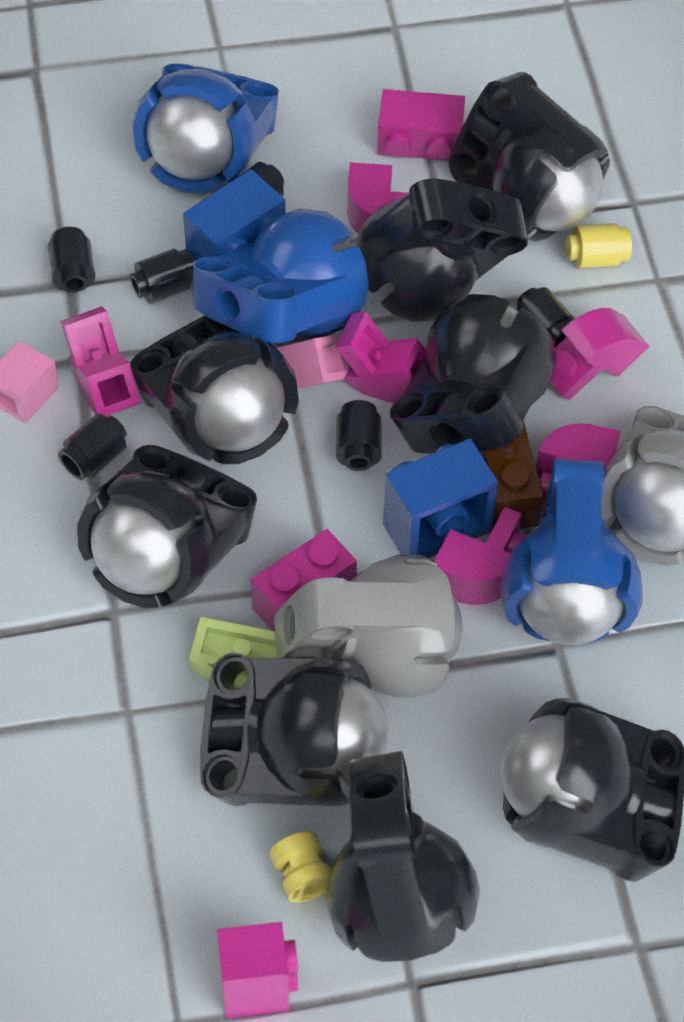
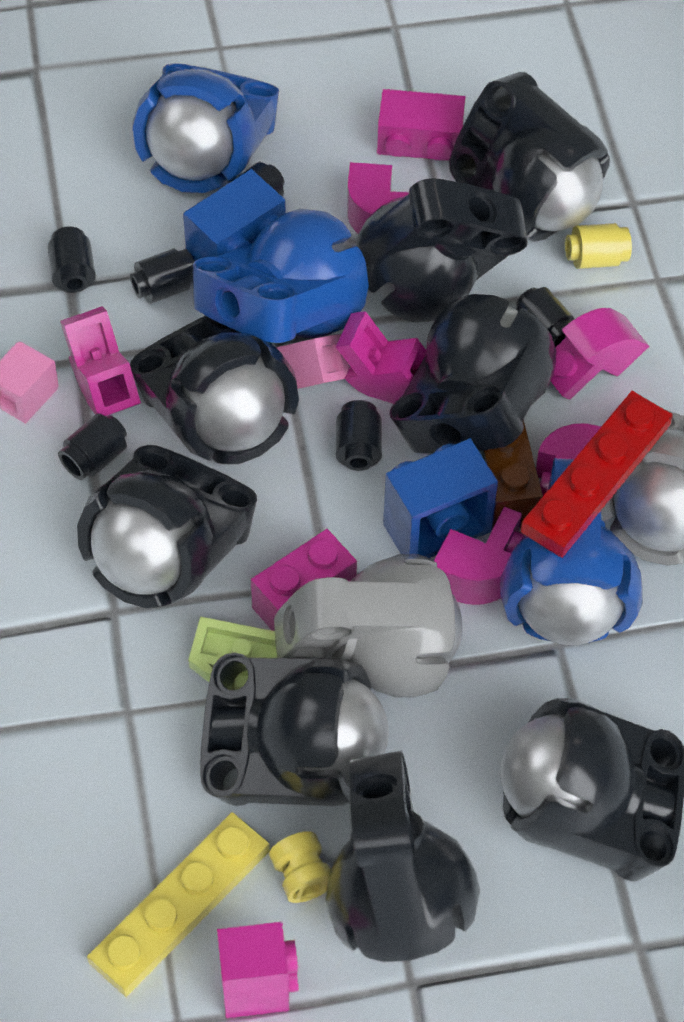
(178, 904): none -> light yellow plate
(596, 474): none -> red plate

